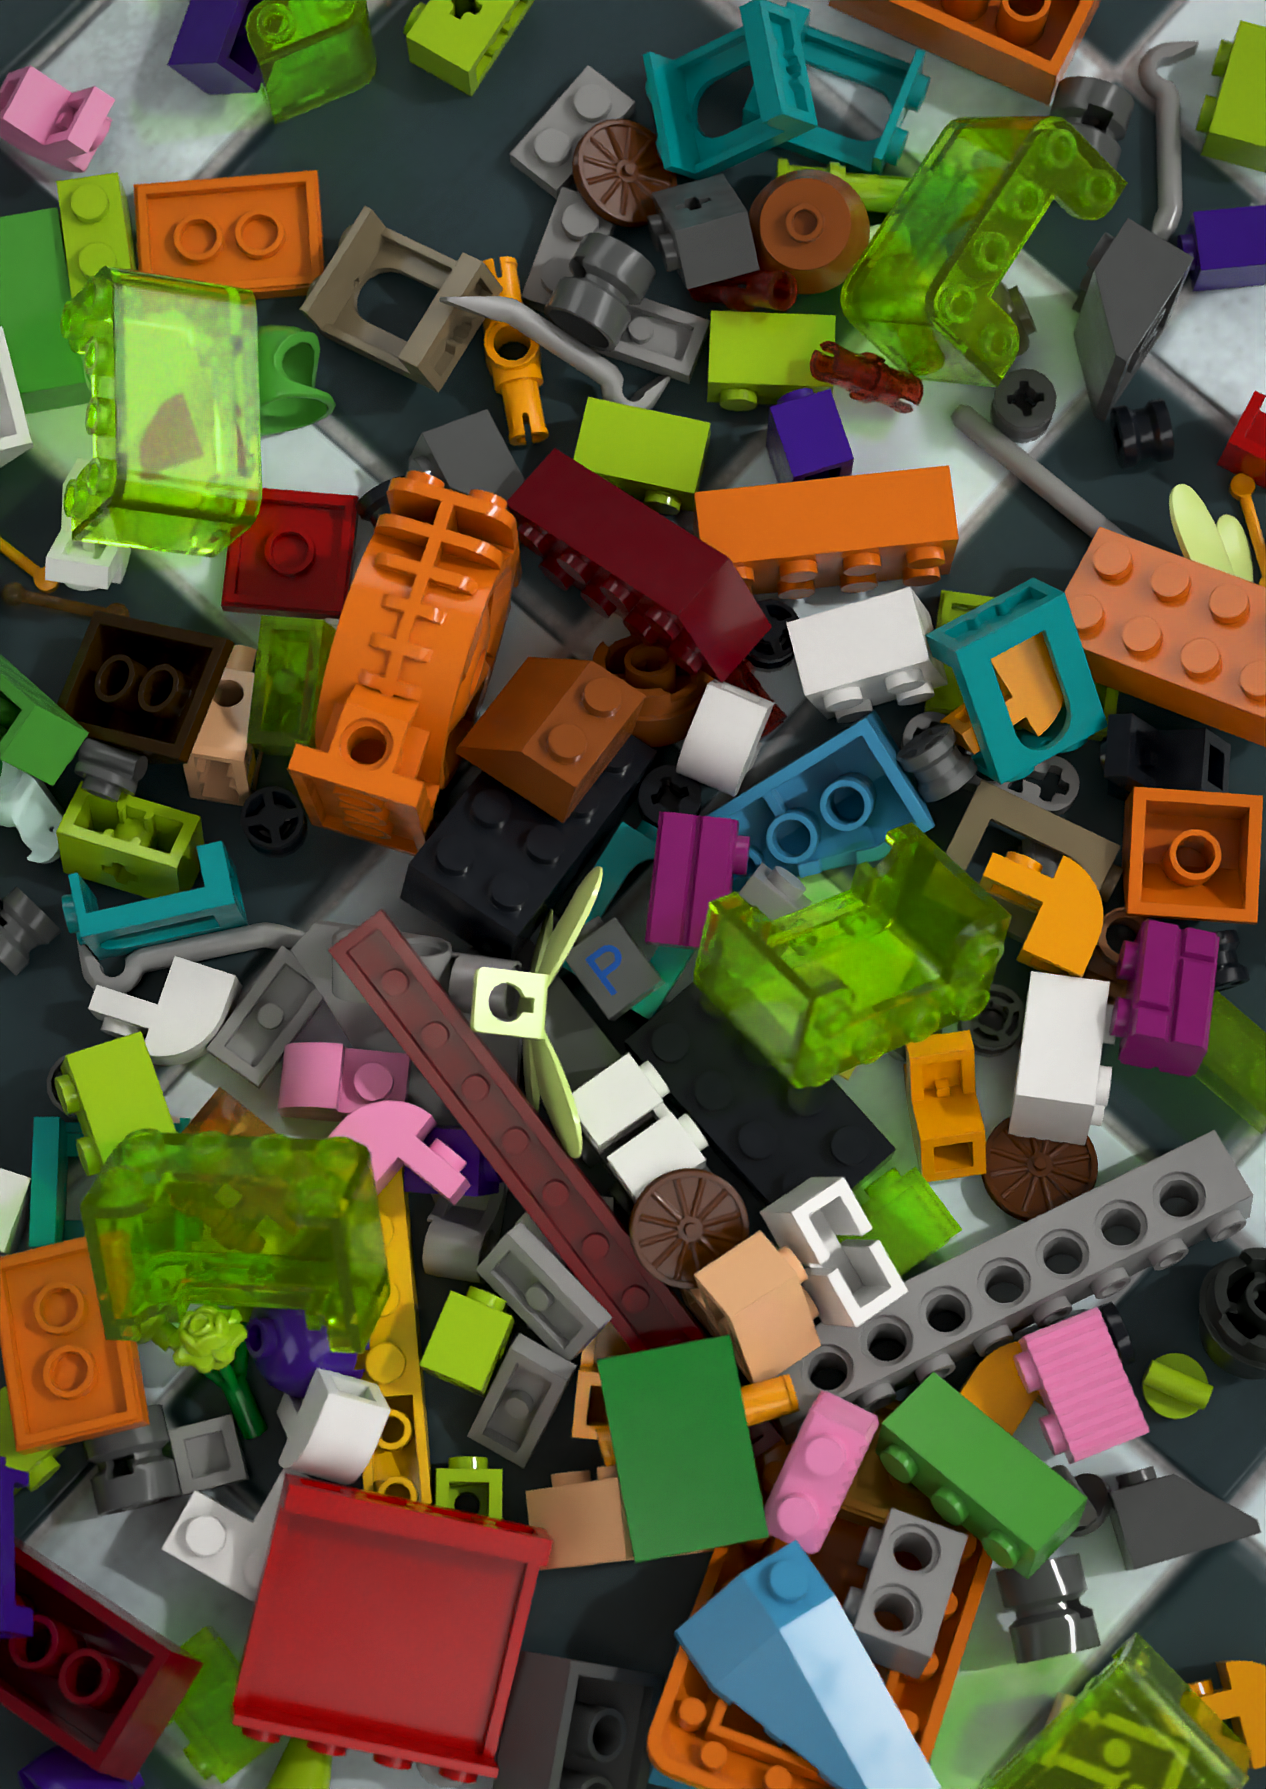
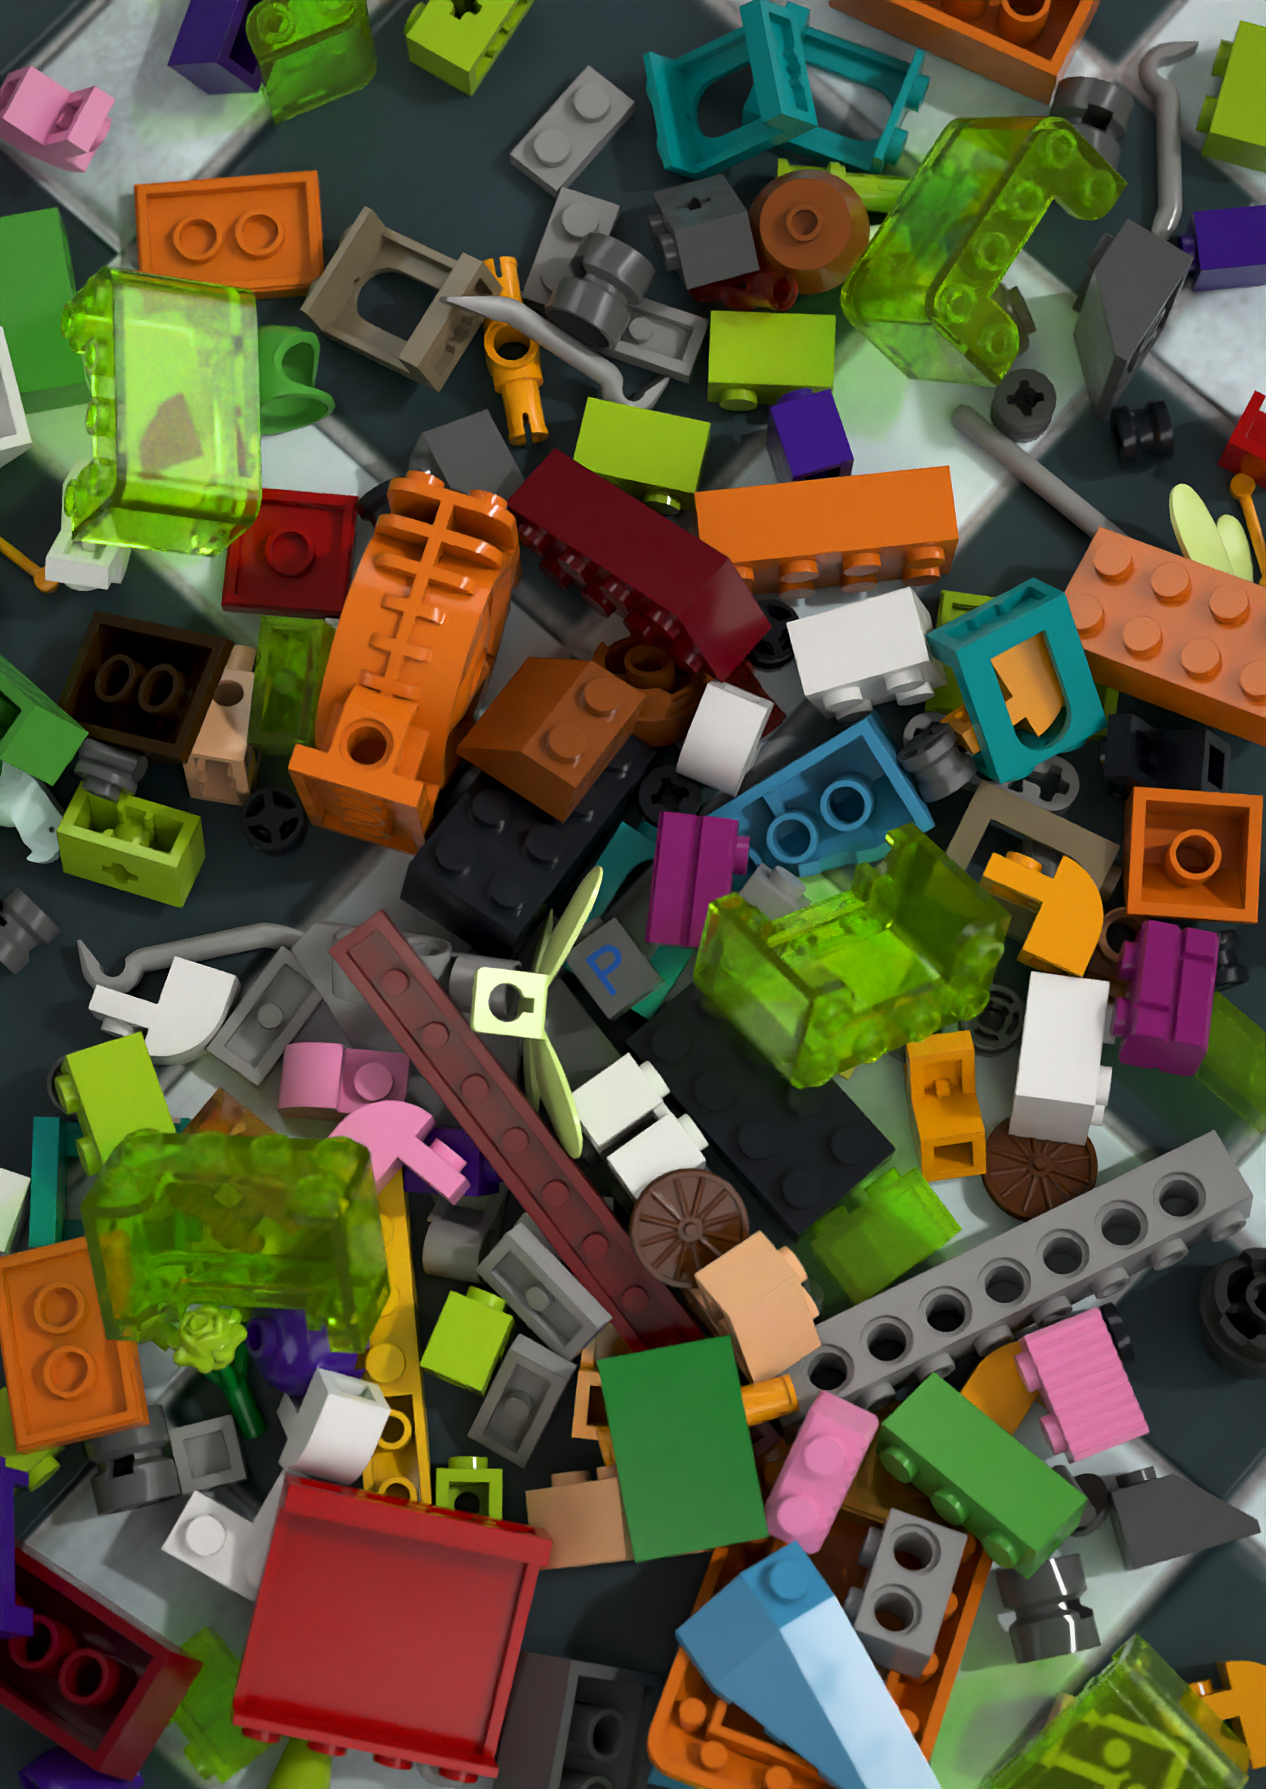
(15, 594): clear orange hinge -> none
(95, 226): lime brick -> none
(159, 919): teal panel -> none
(619, 170): reddish brown wheel -> none
(845, 1278): white piece -> none
(866, 377): clear red pin -> none
(1175, 1386): lime plate -> none

